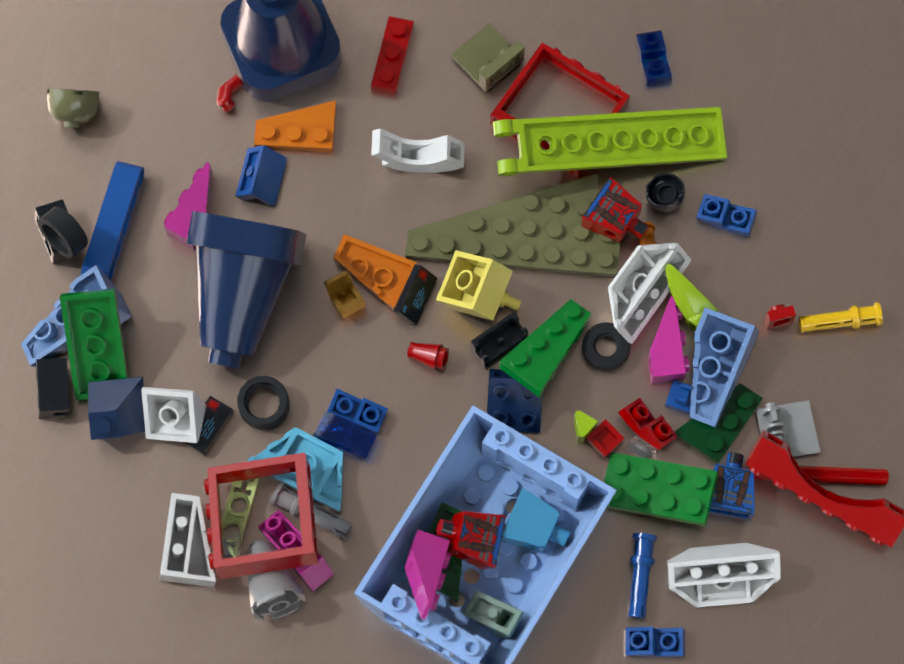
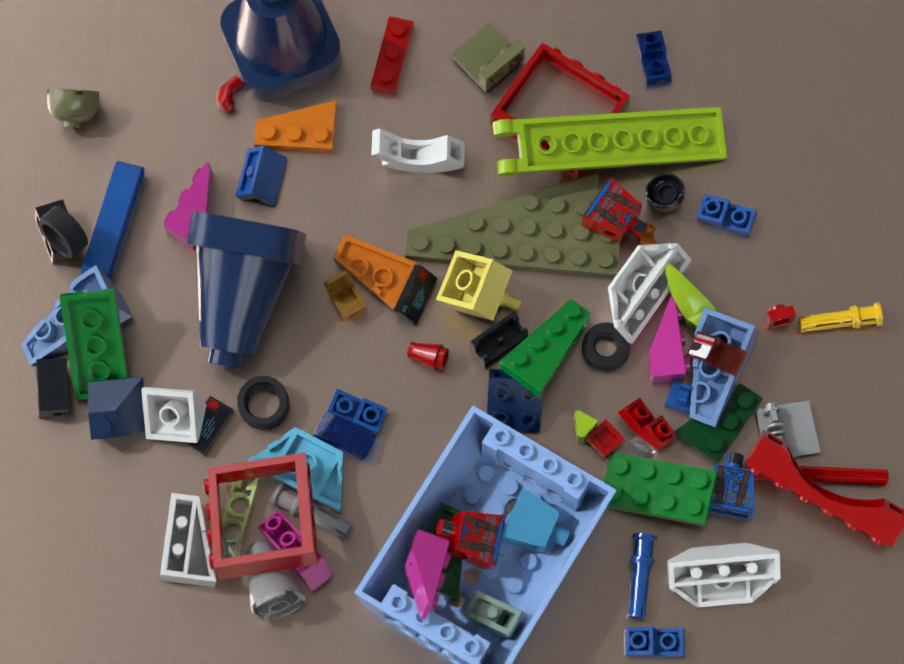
(716, 353): none -> clear red slope

